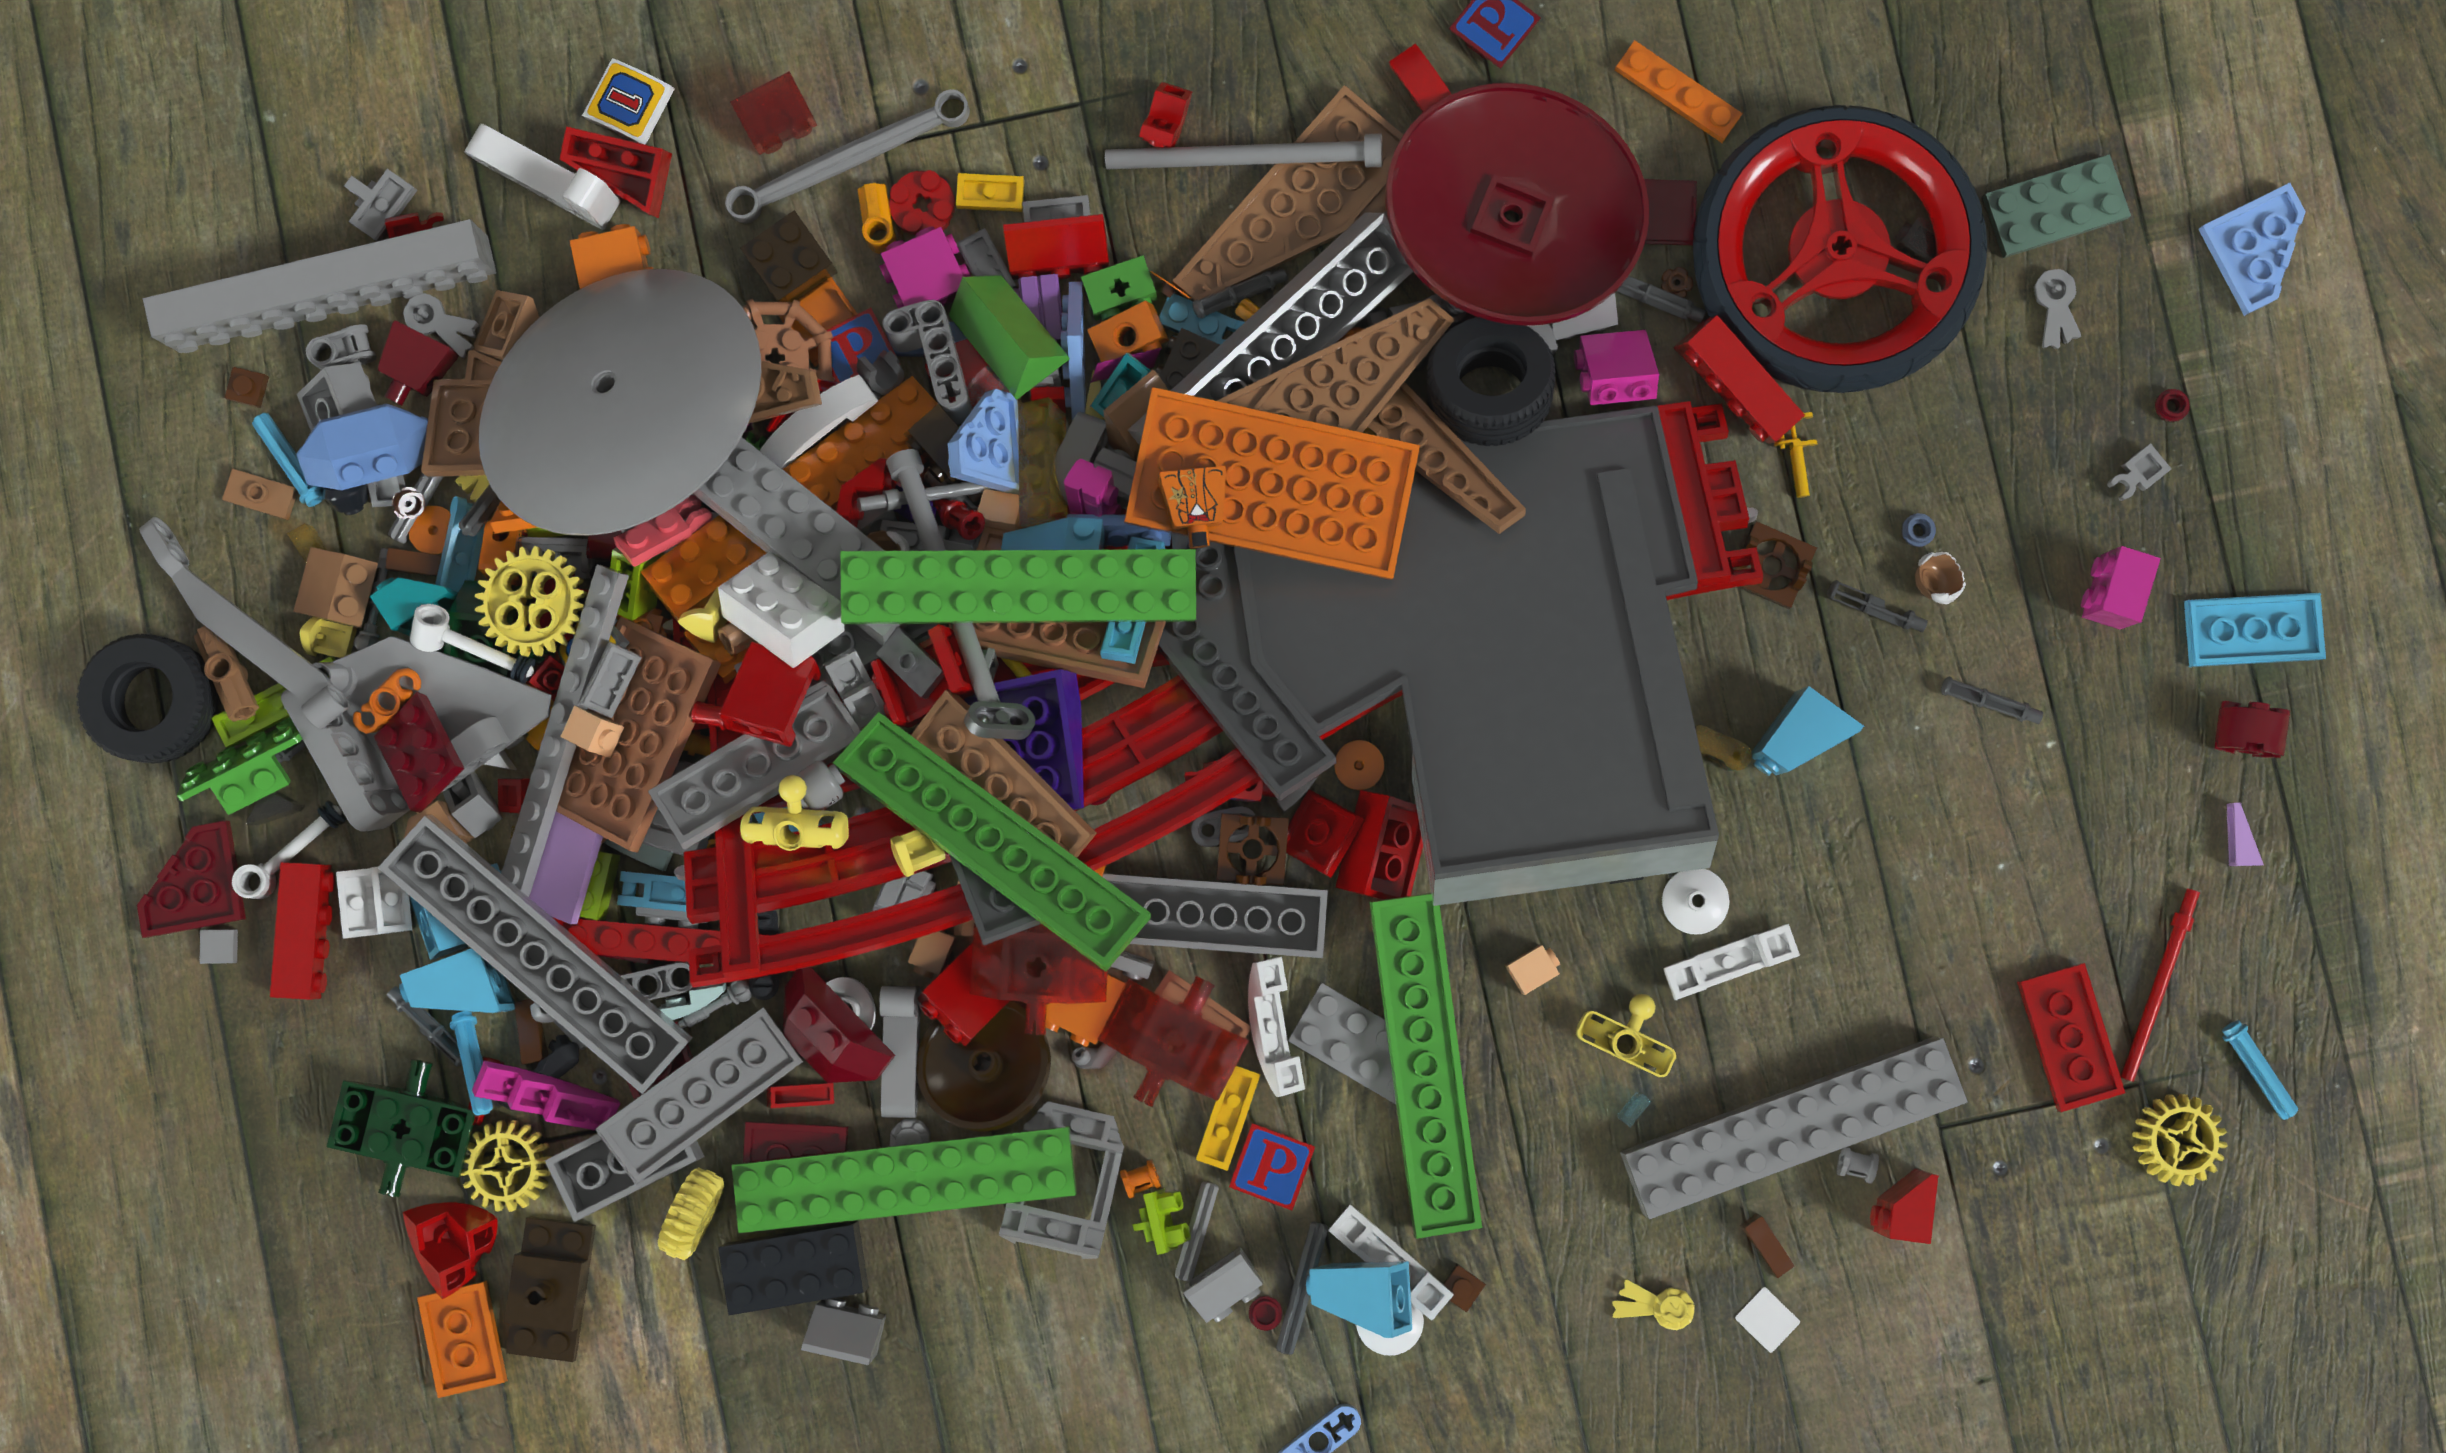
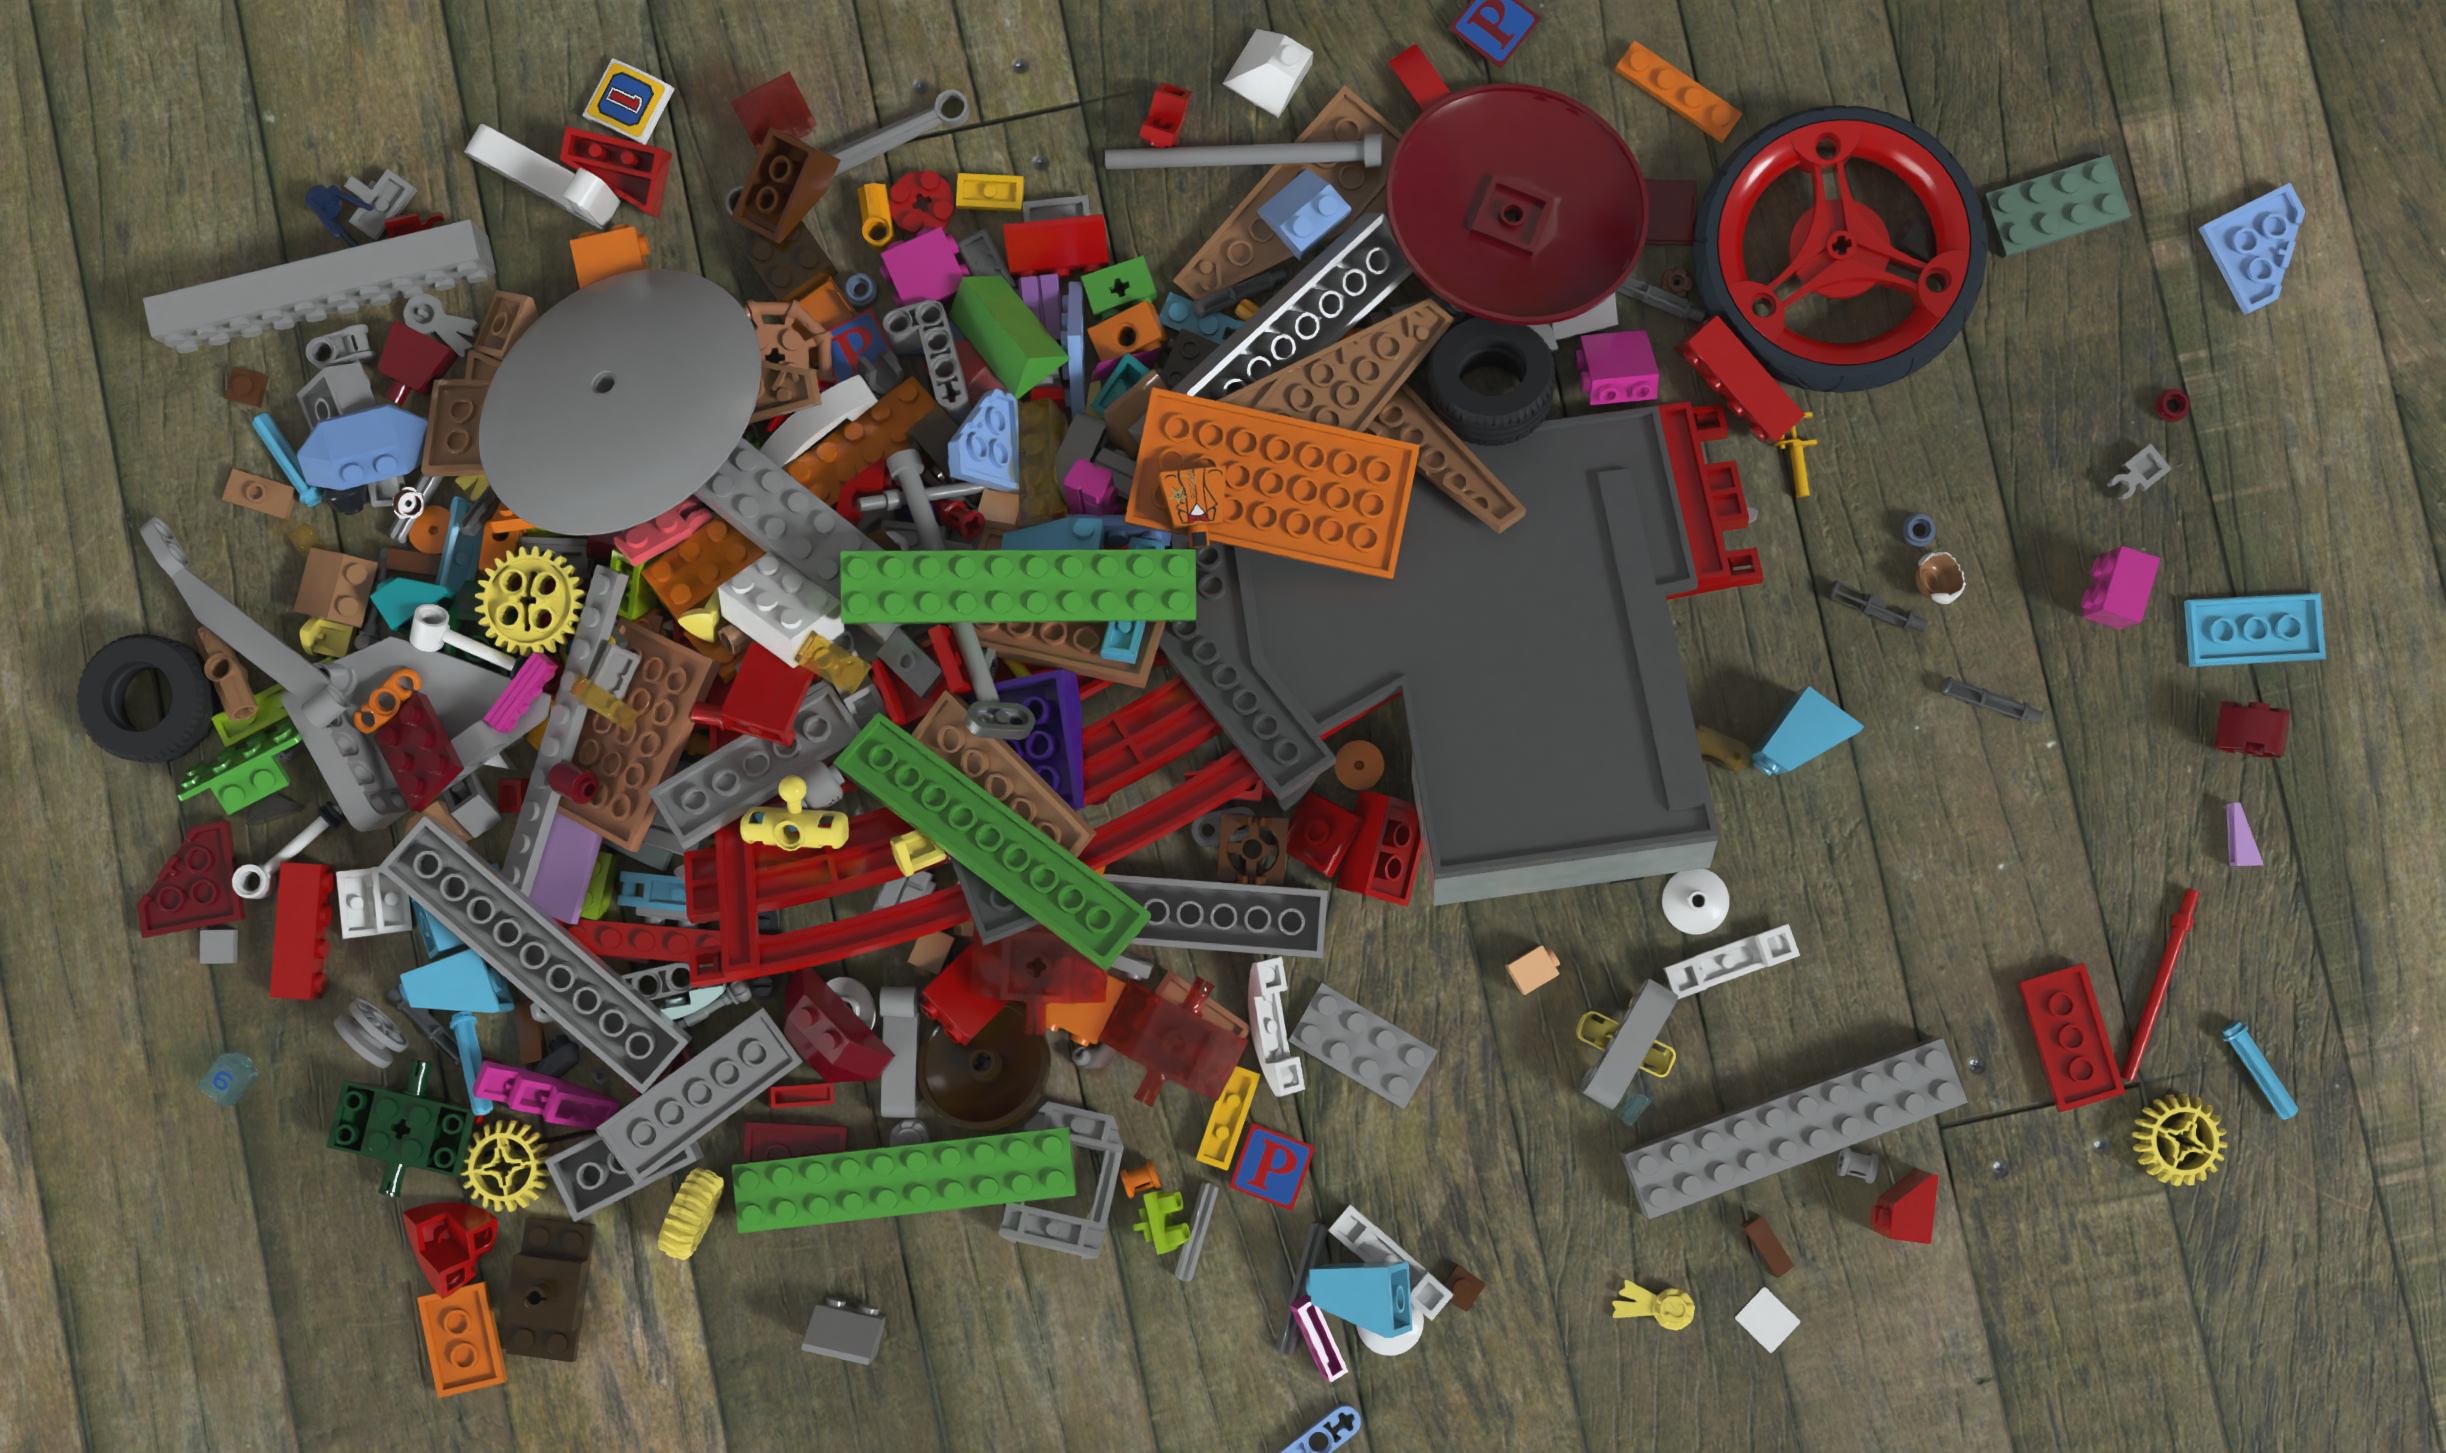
(228, 1078): none -> clear light blue brick
(326, 206): none -> dark blue plant
(370, 1032): none -> light grey wheel
(521, 692): none -> dark pink piece
(573, 782): none -> dark red brick
(592, 731): light nougat brick -> none
(603, 701): none -> clear yellow piece
(783, 185): none -> reddish brown slope
(793, 1268): black brick -> none
(832, 662): none -> clear yellow plate
(856, 280): none -> sand blue plate
(1167, 288): piece -> none
(1223, 1286): light grey slope -> none
(1265, 1313): dark red plate -> none
(1269, 71): none -> white slope
(1305, 213): none -> light blue slope
(1318, 1338): none -> dark pink piece
(1425, 1065): bright green plate -> none
(1629, 1045): none -> light grey beam
(1804, 554): reddish brown piece -> none
(2055, 292): light grey piece -> none

